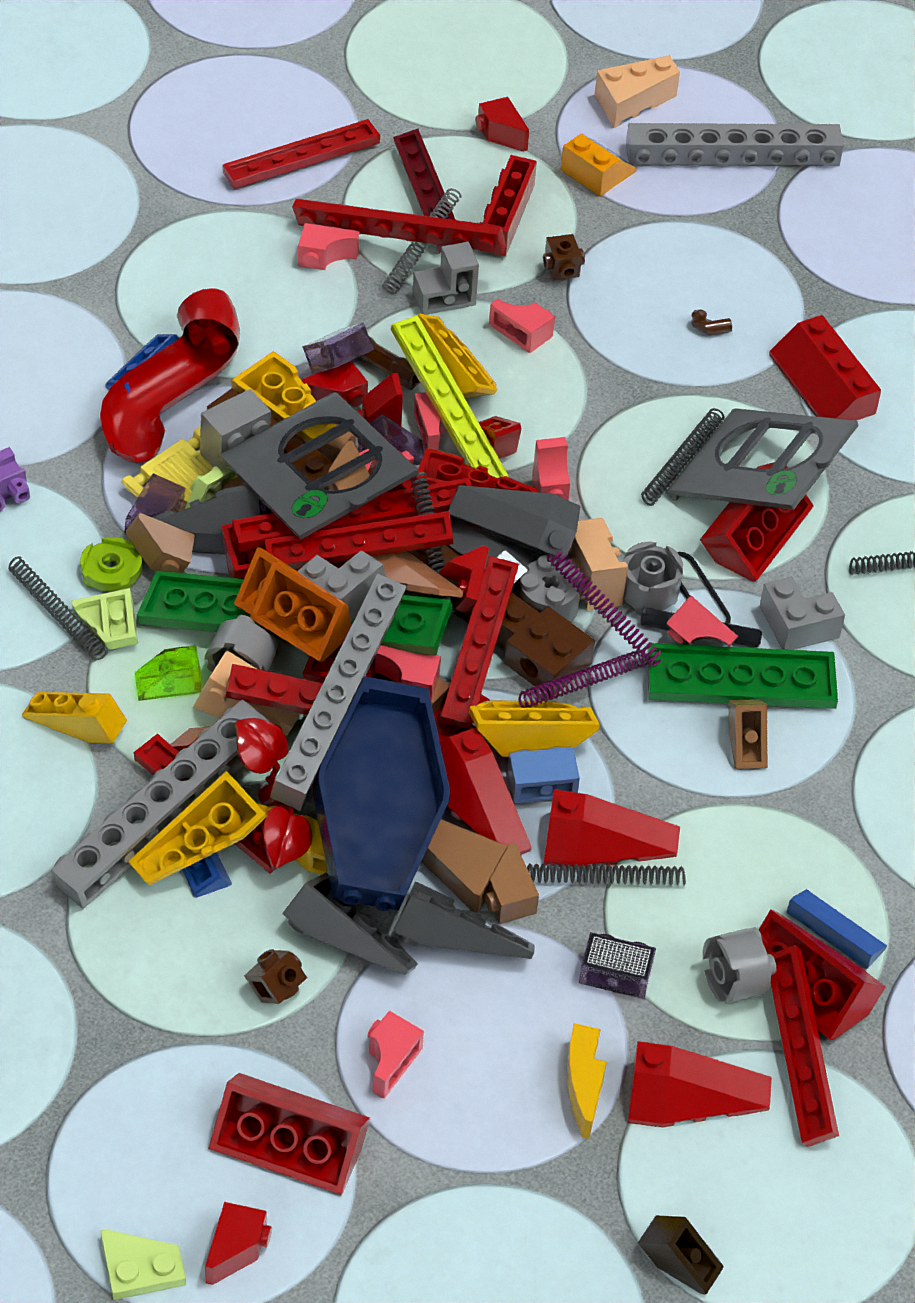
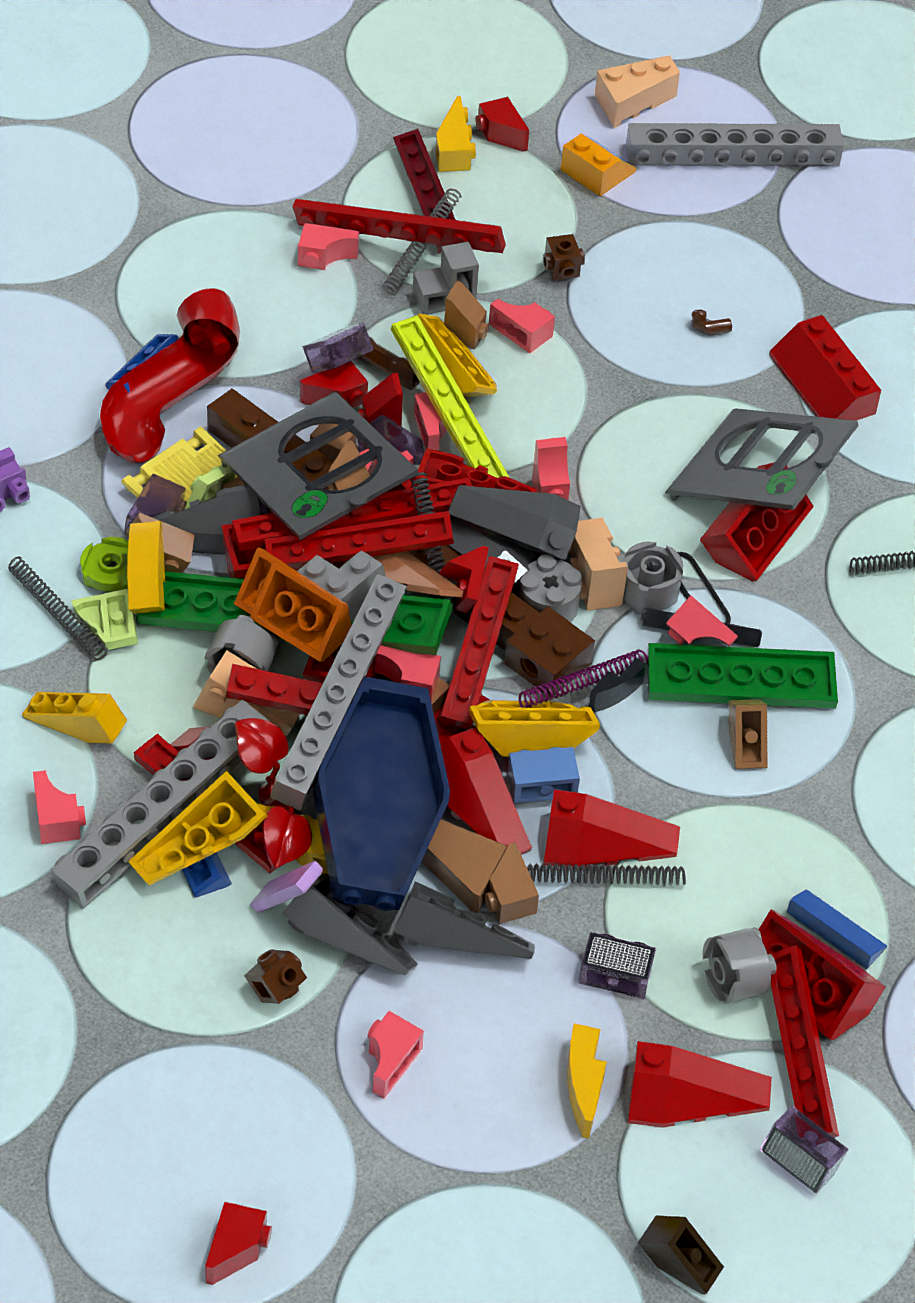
(57, 811): none -> coral arch
(140, 1264): yellowish green wing -> none
(146, 568): none -> yellow slope
(169, 674): clear neon green slope -> none
(232, 424): light grey brick -> none
(280, 390): yellow wedge -> none
(286, 886): none -> lavender tile
(288, 1132): red slope -> none
(301, 153): red plate -> none
(453, 140): none -> yellow slope
(465, 316): none -> medium nougat slope
(502, 435): red slope -> none
(511, 197): red brick -> none
(615, 689): none -> black slope
(616, 625): magenta piece -> none
(705, 430): dark grey piece -> none
(799, 620): light grey brick -> none
(804, 1149): none -> brick

